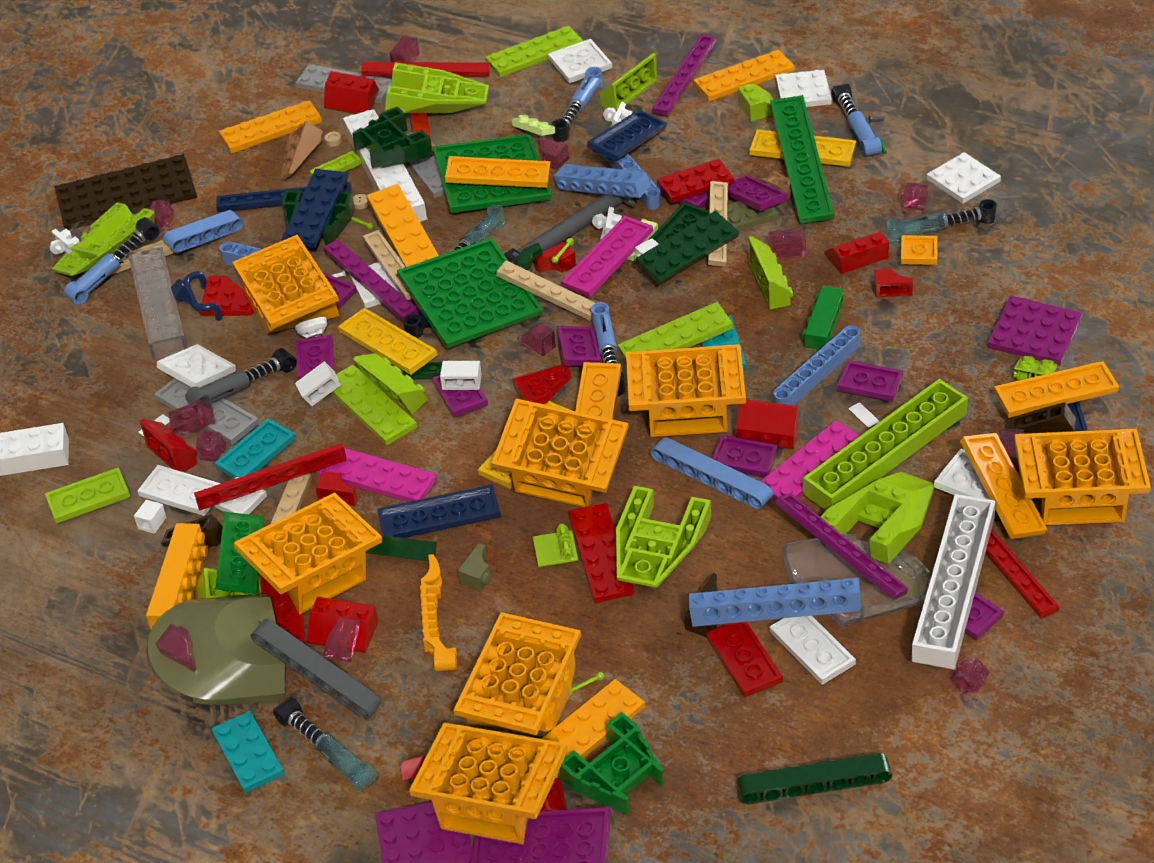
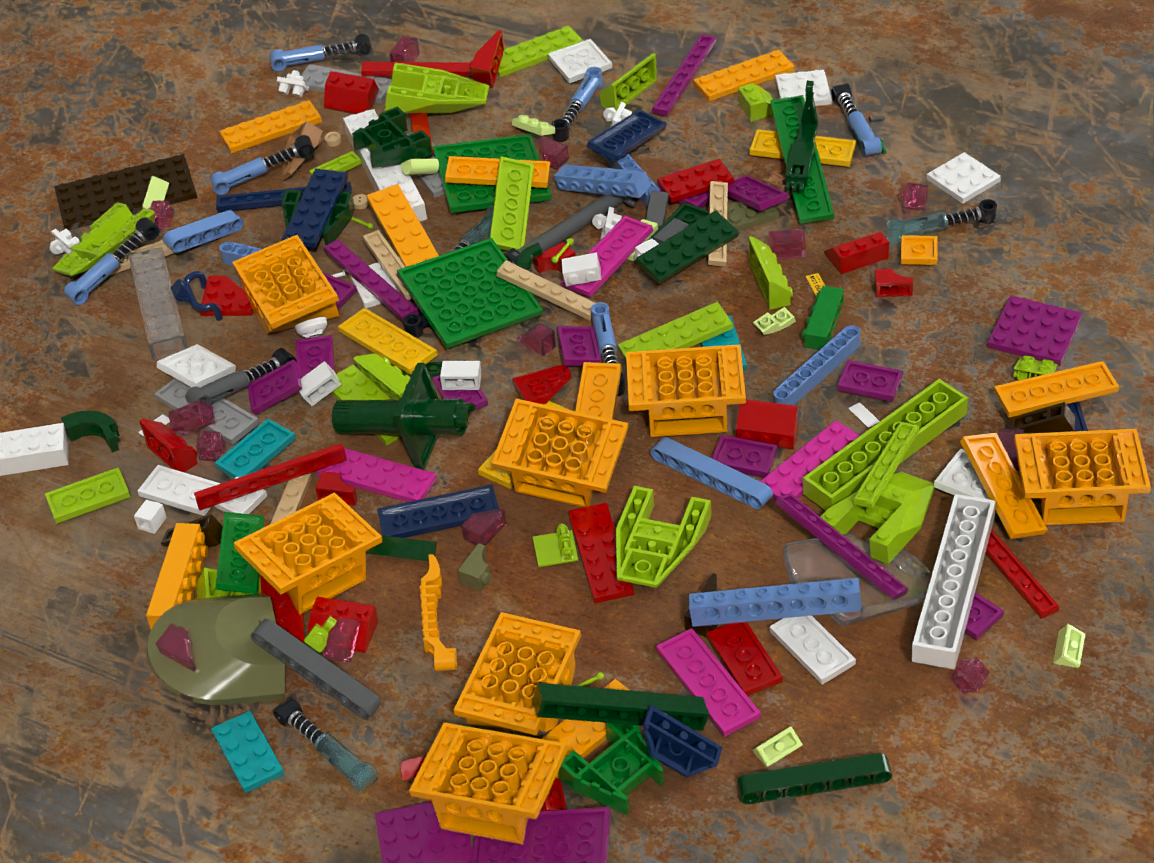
(92, 423): none -> dark green arch
(156, 191): none -> yellowish green slope
(224, 181): none -> piece
(274, 387): none -> magenta plate
(294, 82): none -> white hips
(318, 52): none -> piece
(318, 635): none -> lime plate
(415, 416): none -> dark green piece
(420, 166): none -> yellowish green brick
(483, 526): none -> clear pink slope
(488, 60): none -> red slope
(511, 203): none -> lime plate
(581, 269): none -> white brick
(615, 705): none -> dark green brick
(657, 207): none -> dark grey tile
(670, 229): none -> dark grey tile
(678, 744): none -> dark blue wedge
(707, 678): none -> dark pink plate
(772, 323): none -> yellowish green slope
(778, 747): none -> yellowish green slope
(804, 147): none -> dark green hinge
(815, 282): none -> yellow sticker
(886, 465): none -> lime tile
(1069, 647): none -> yellowish green slope

